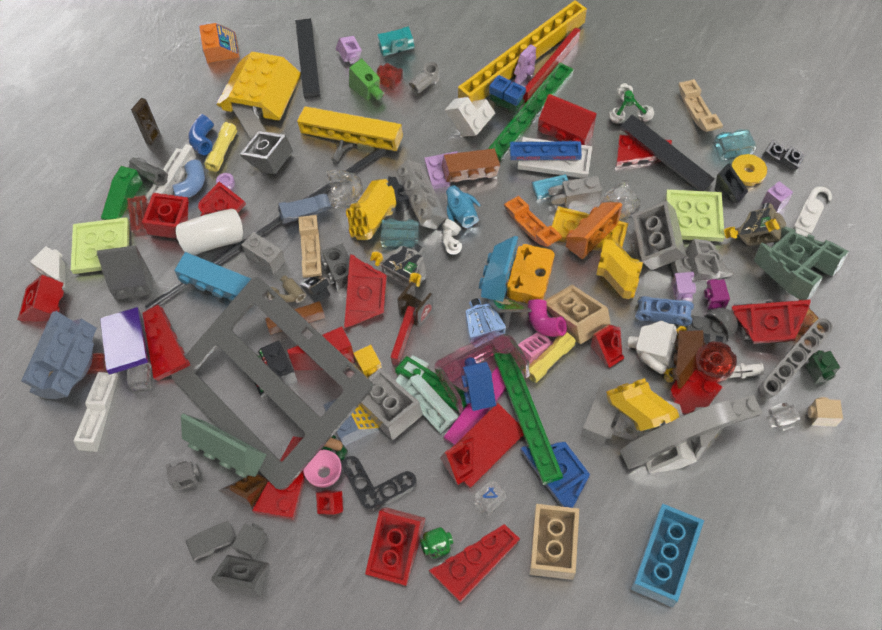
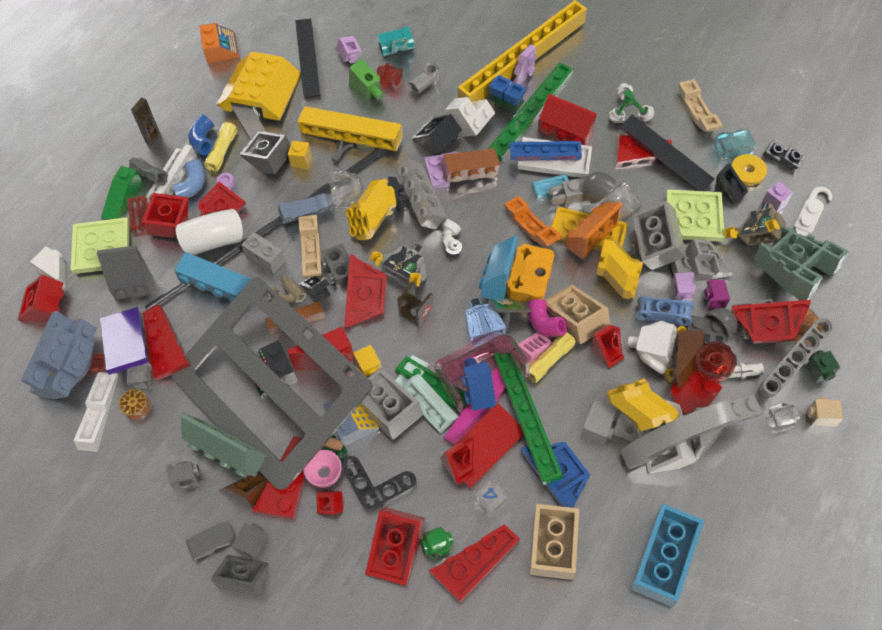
(134, 404): none -> dark orange wheel
(300, 154): none -> yellow brick
(399, 233): clear light blue brick -> none
(403, 336): red tile -> none
(437, 134): none -> black slope
(461, 207): dark azure animal -> none
(558, 56): red tile -> none
(597, 186): none -> dark grey helmet

